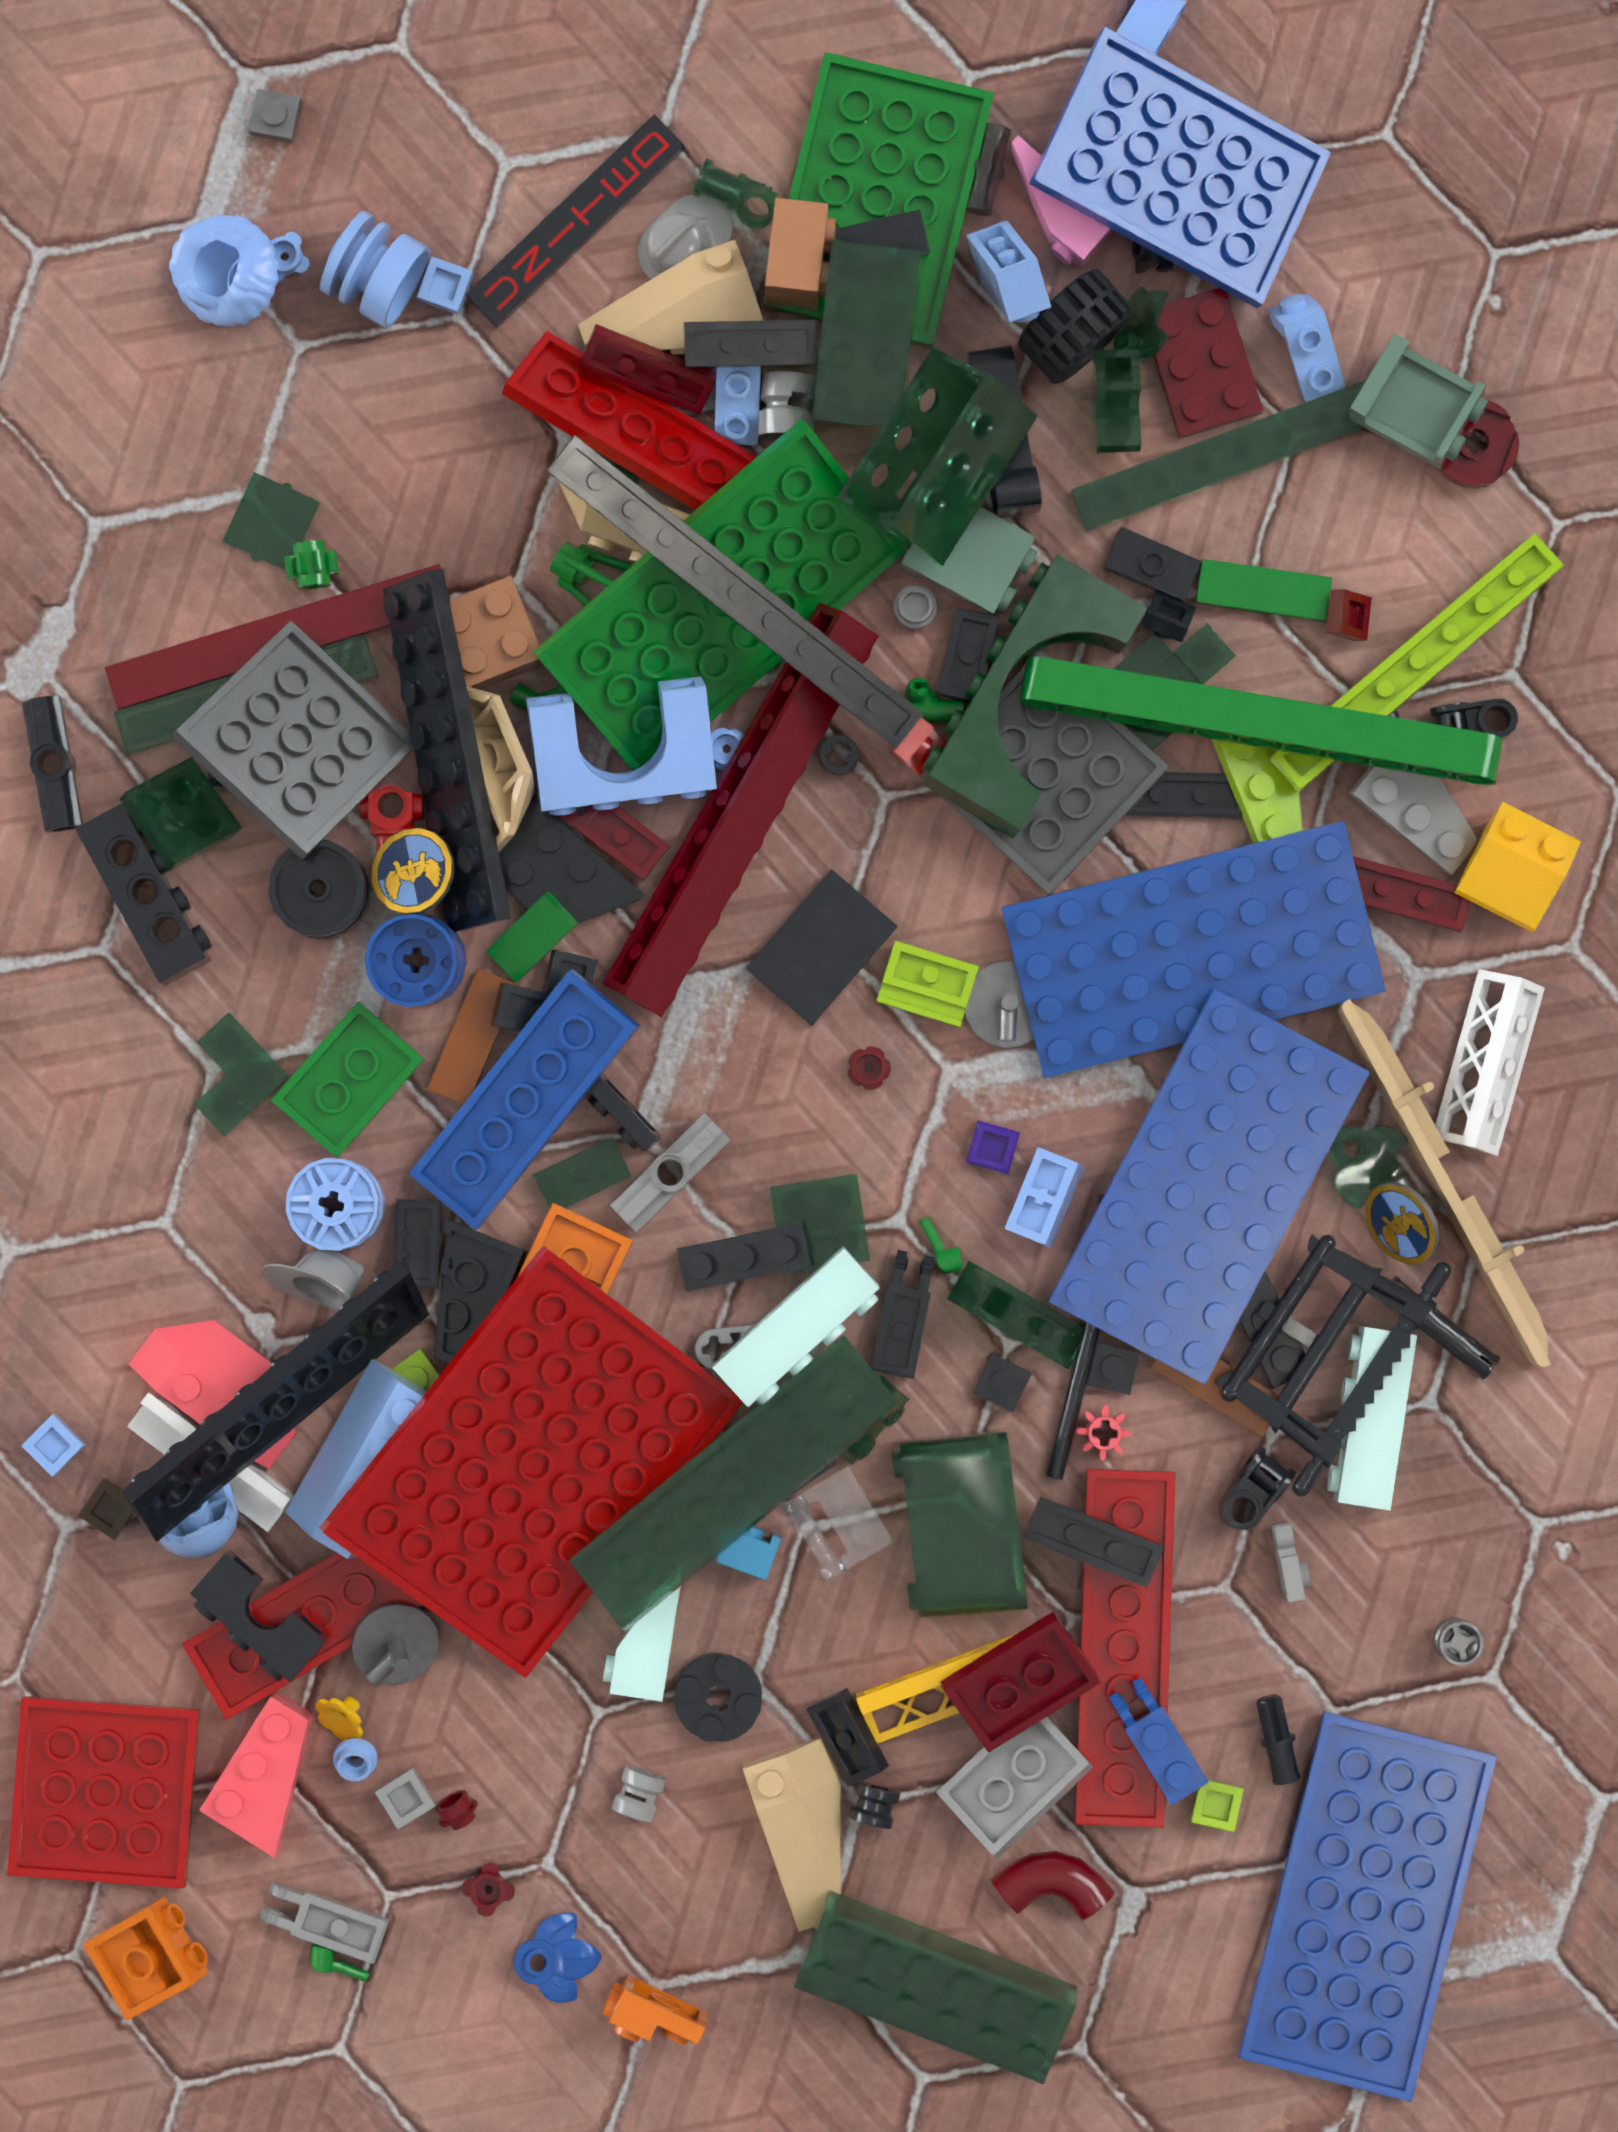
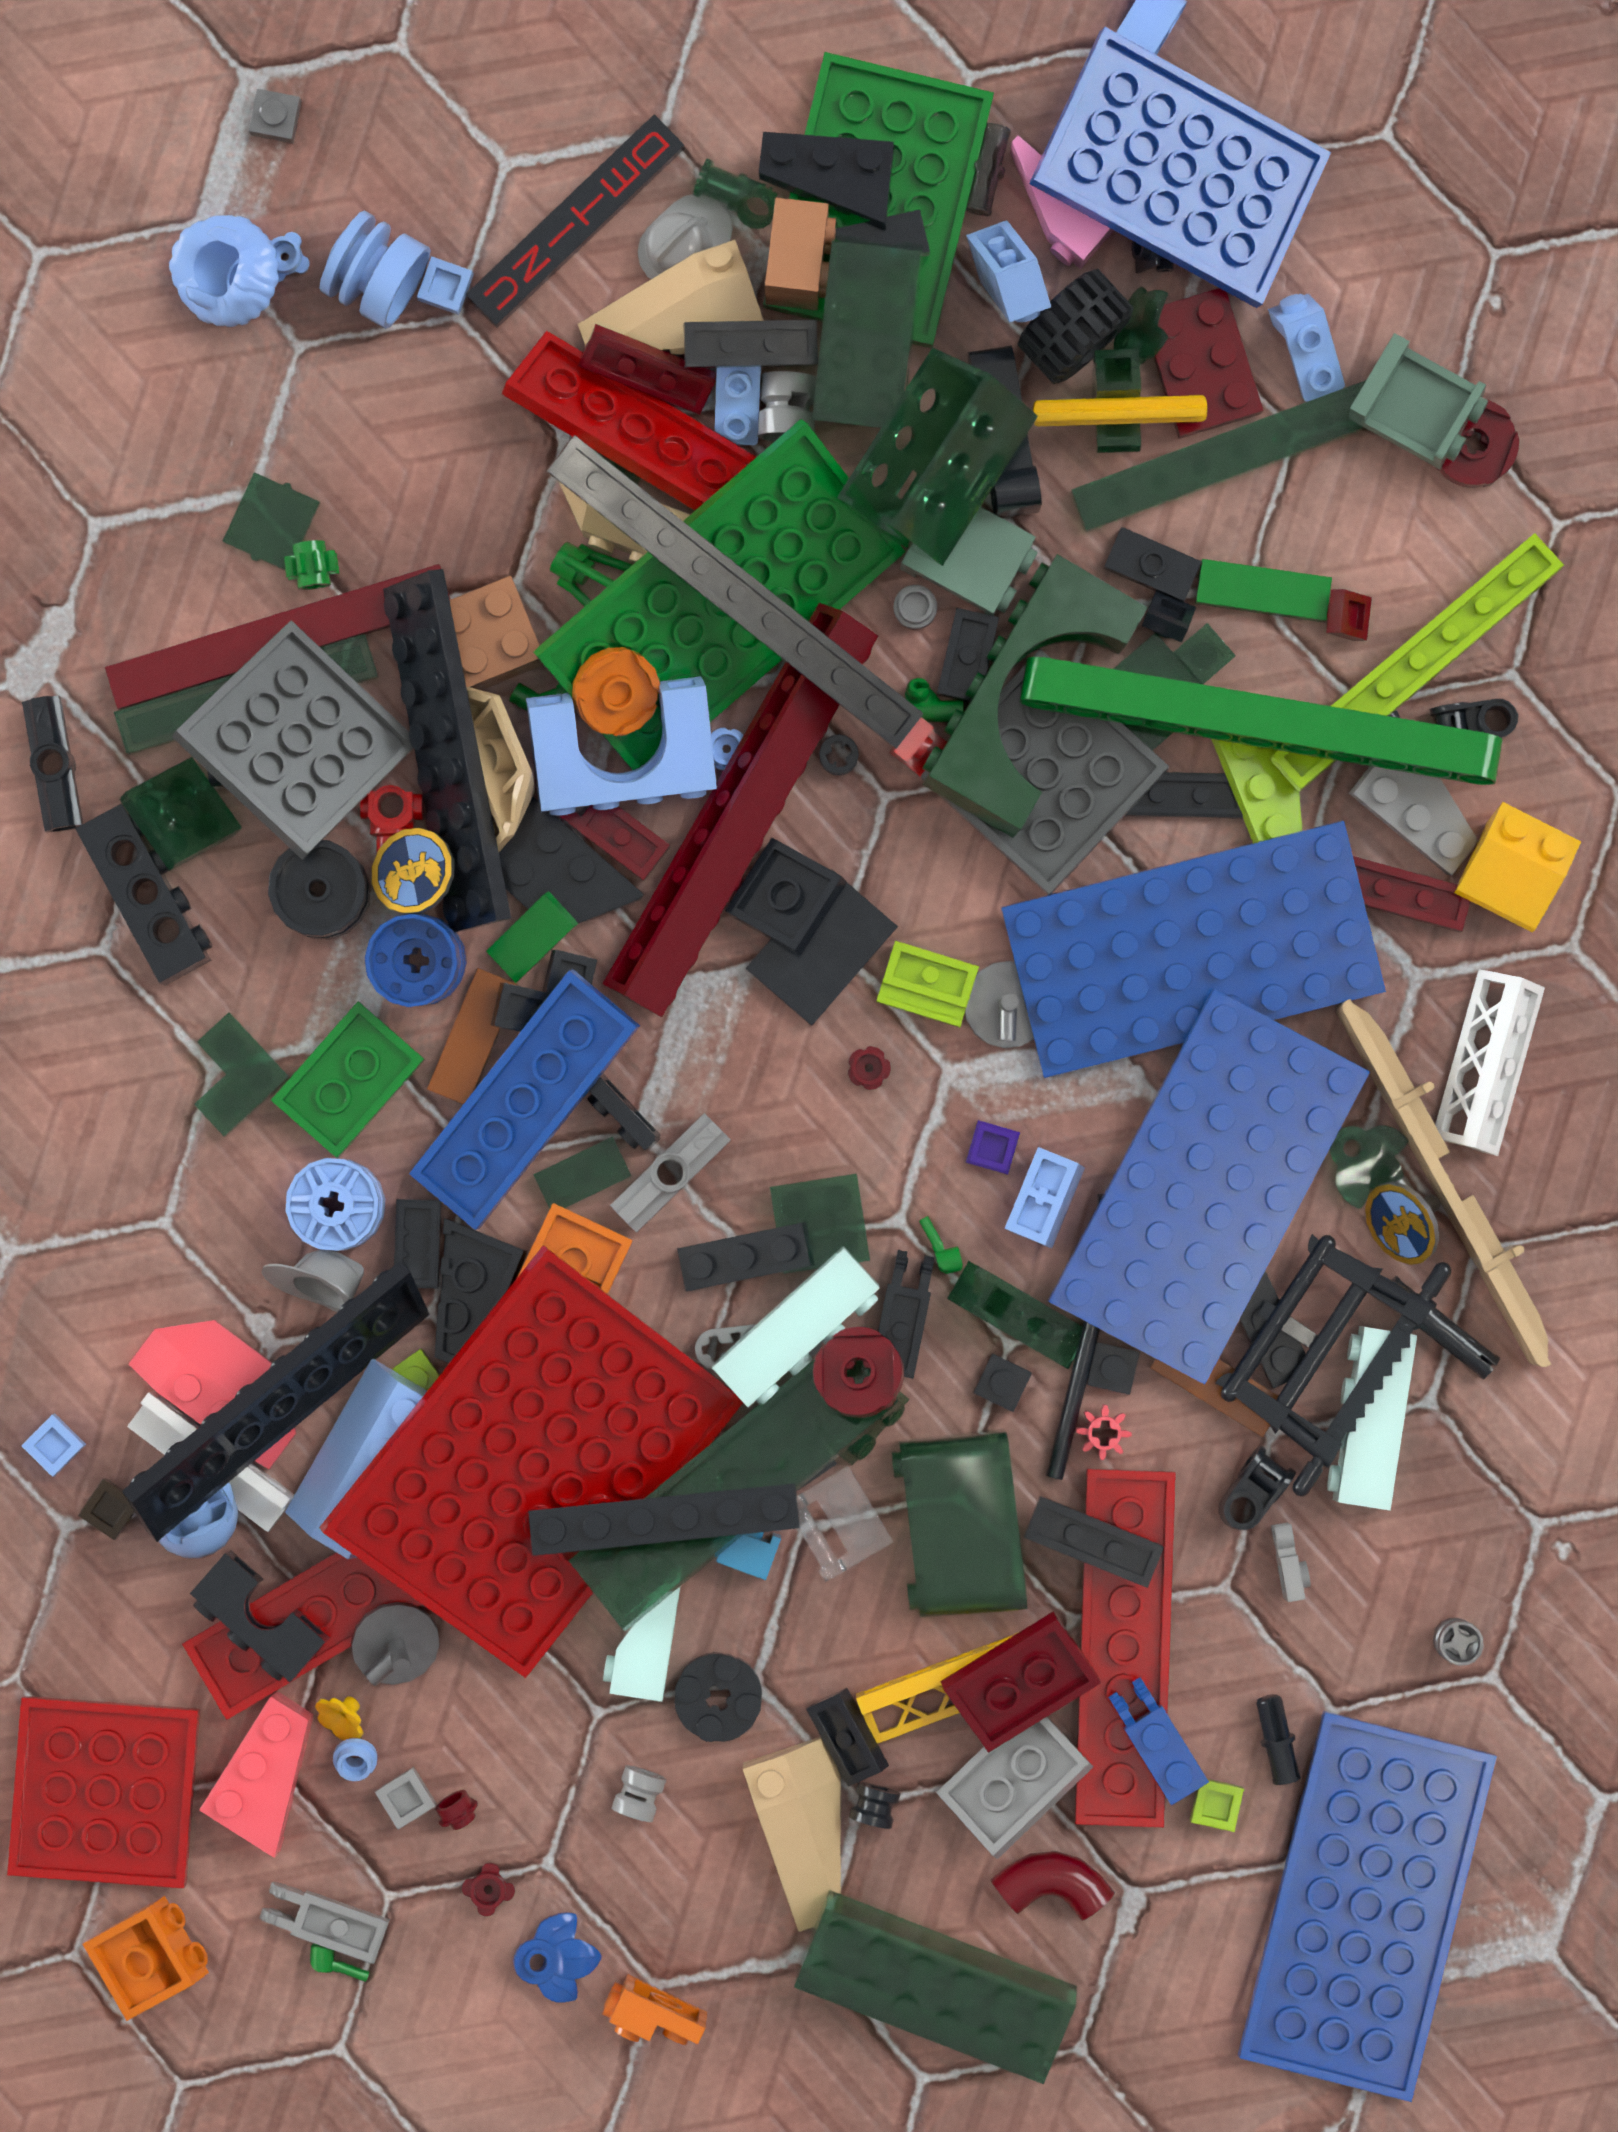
(615, 691): none -> orange tile
(664, 1519): none -> black plate
(786, 896): none -> black plate
(835, 170): none -> black wing
(877, 1390): none -> dark red plate
(1120, 410): none -> yellow axle

